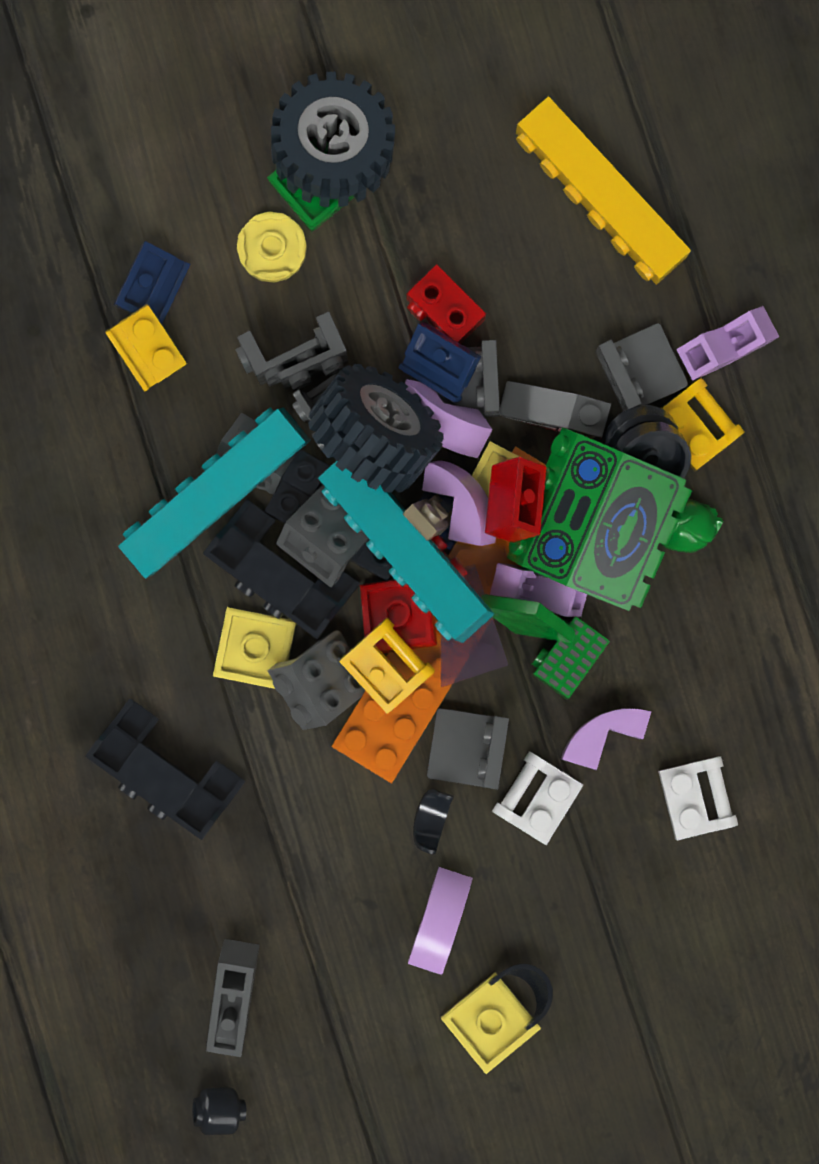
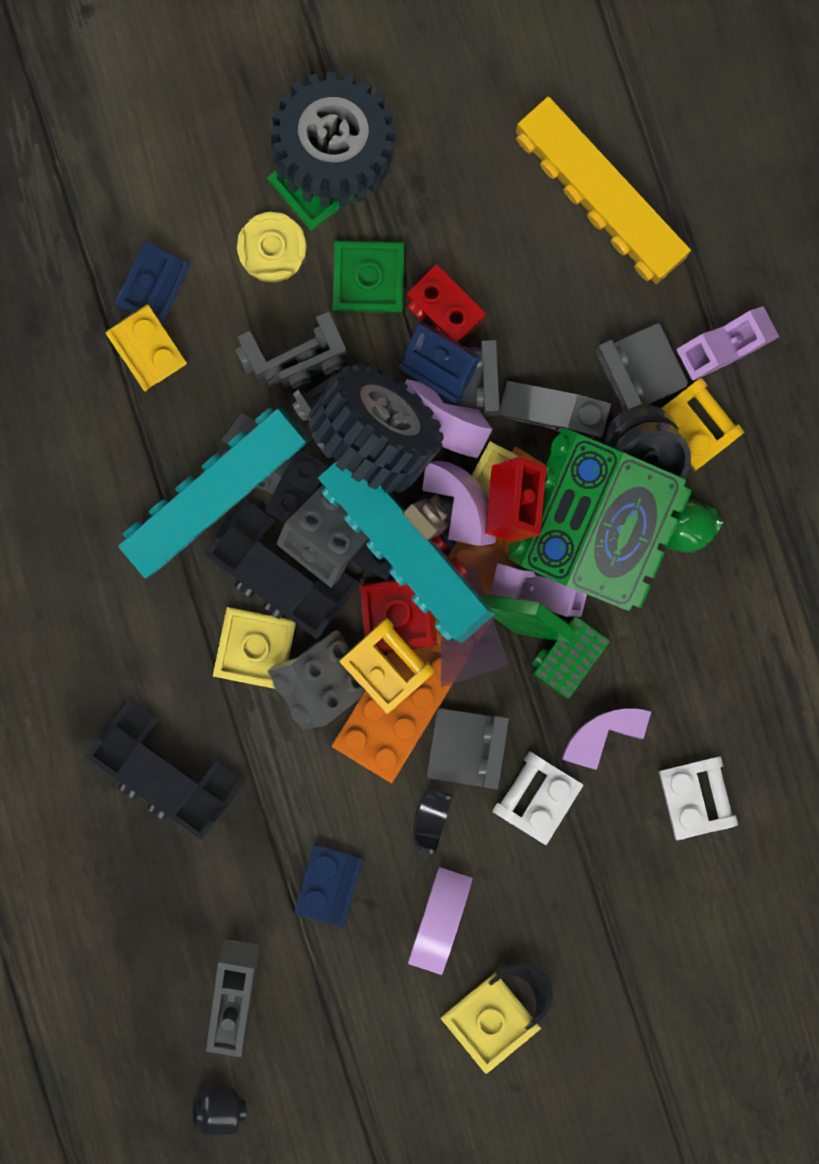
(328, 885): none -> dark blue plate
(368, 277): none -> green tile

